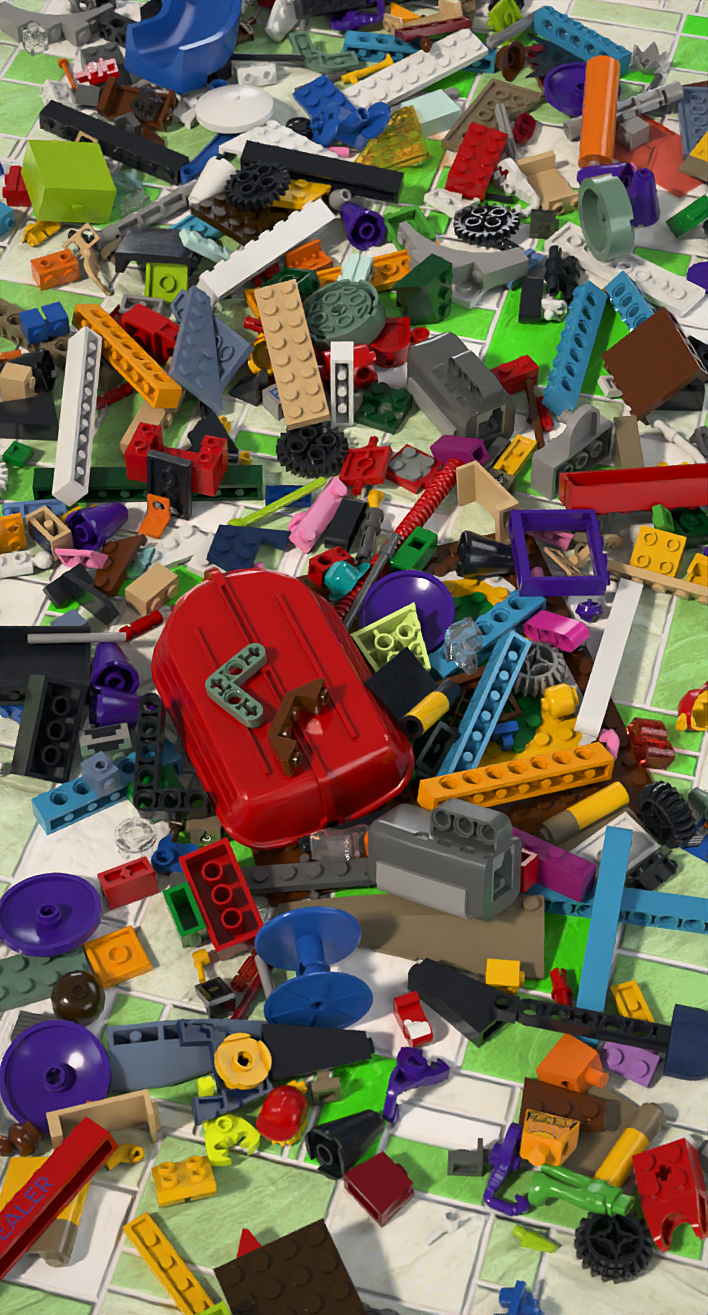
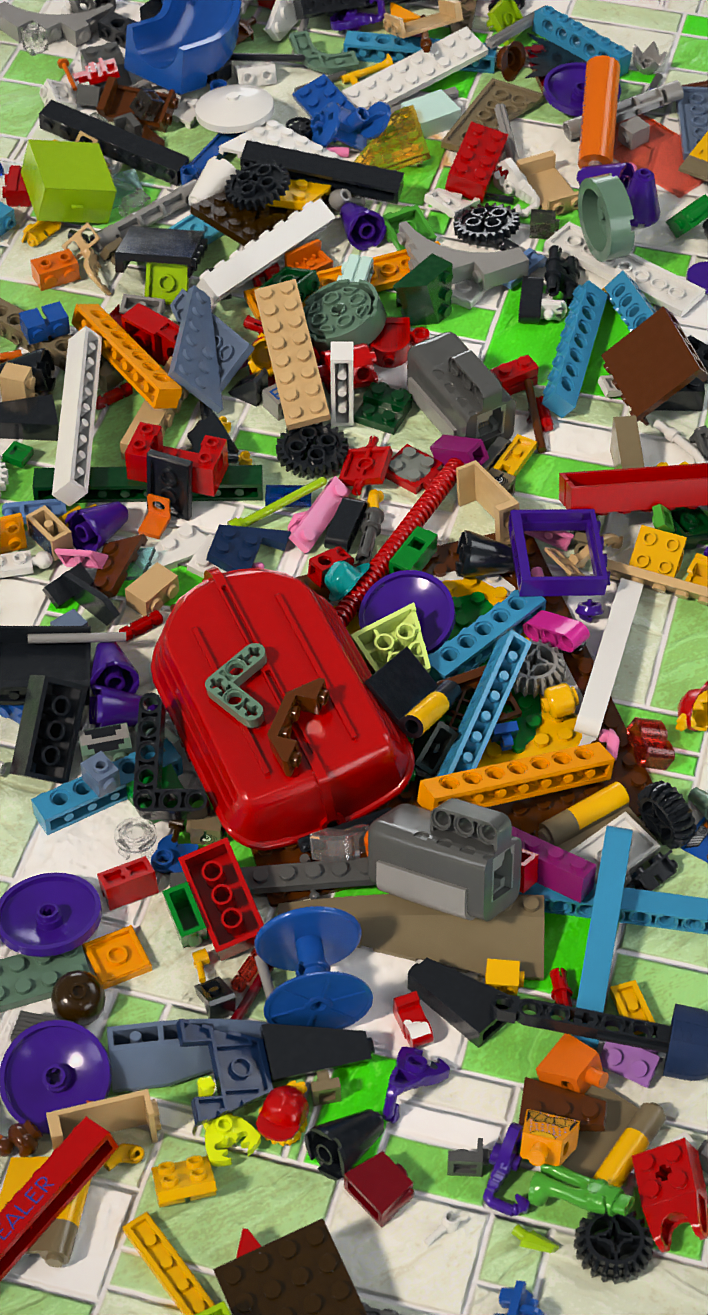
(204, 247): light aqua plate -> none
(232, 1072): yellow plate -> none
(385, 554): dark grey bar -> none
(408, 34): dark red plate -> none
(460, 644): clear brick -> none
(523, 128): dark red plate -> none
(576, 449): light grey brick -> none

